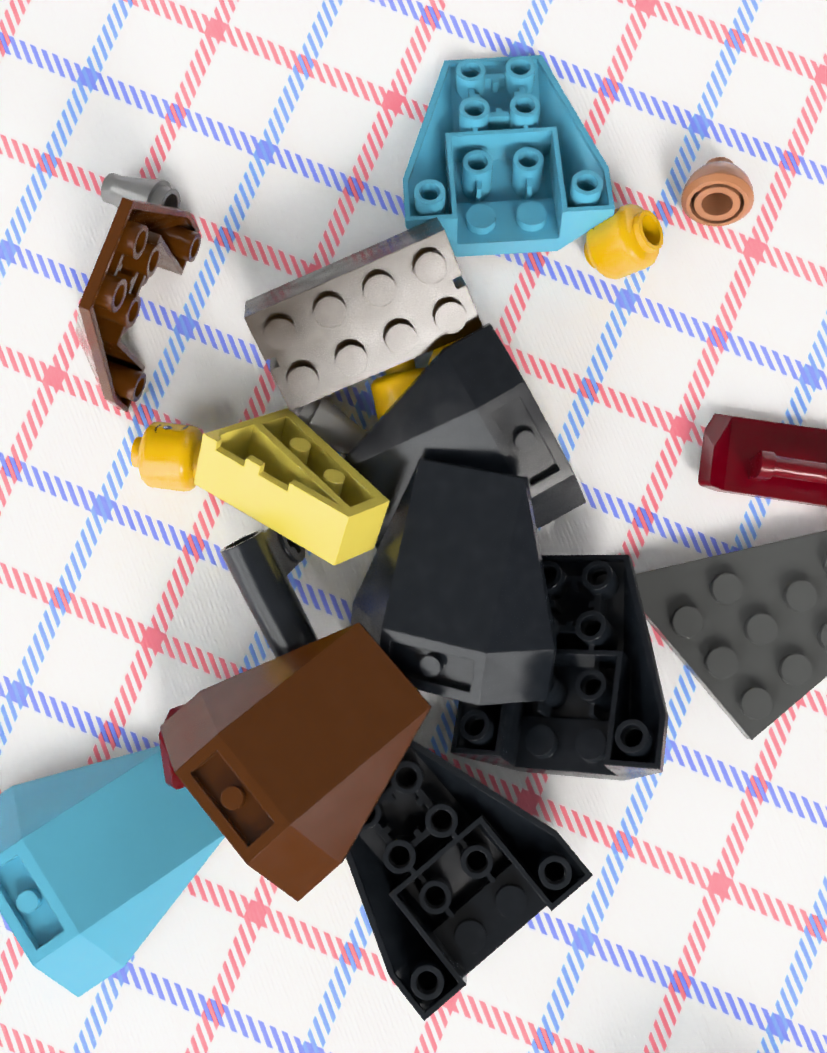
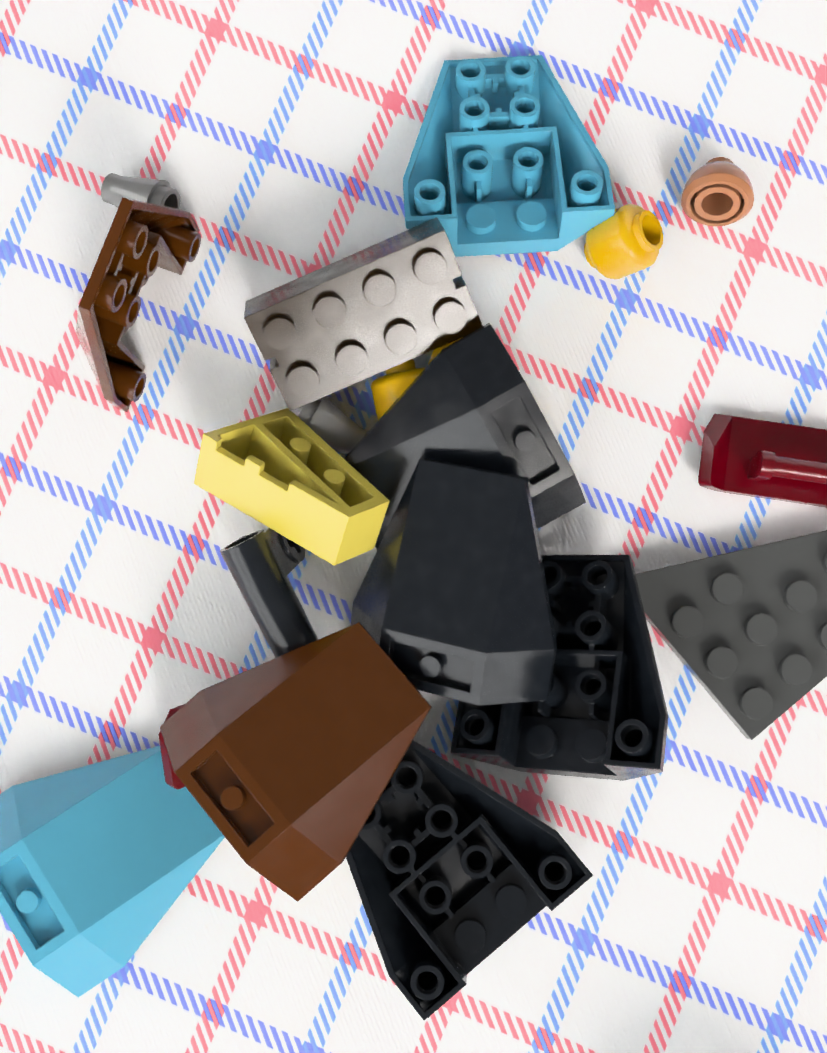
(168, 455): yellow head -> none

